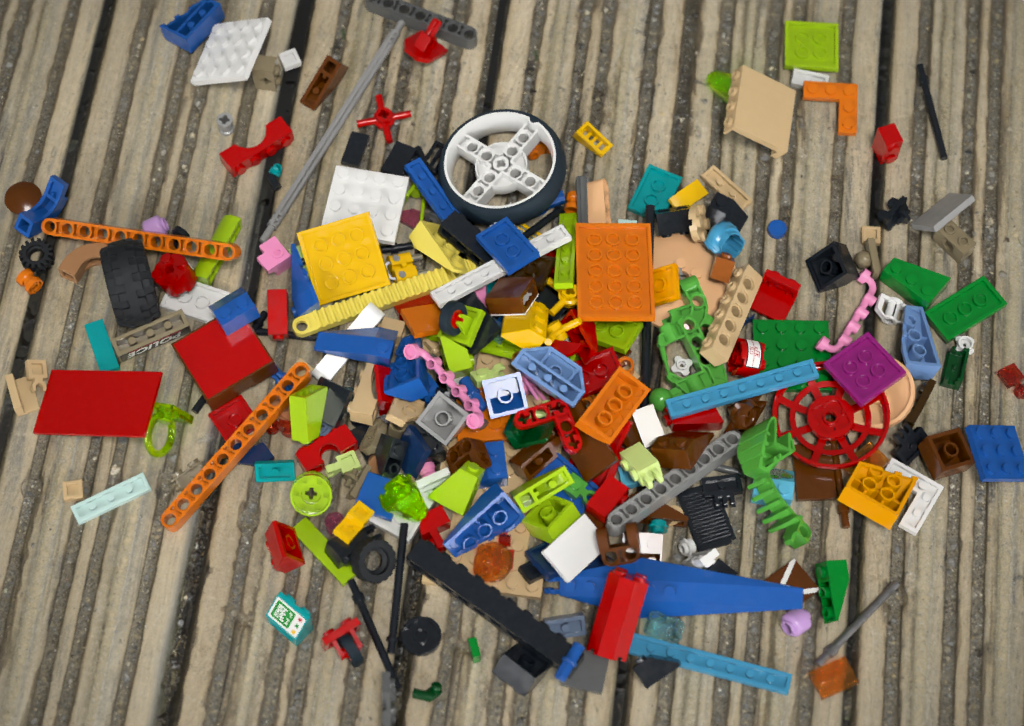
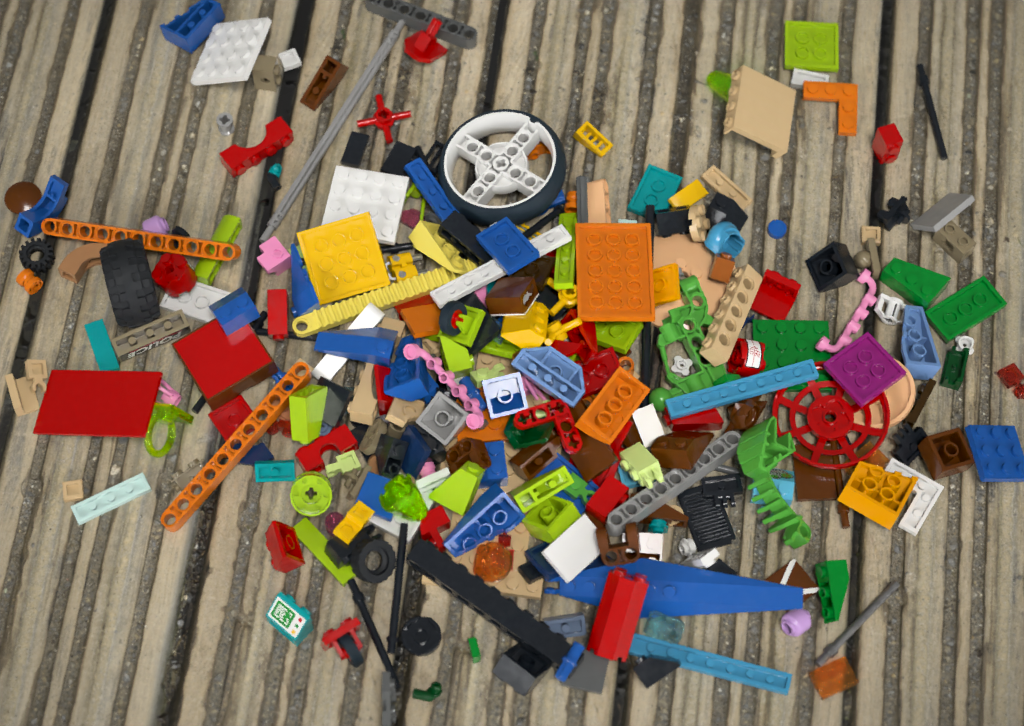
(169, 396): none -> bright pink plant
(726, 378): none -> green tile

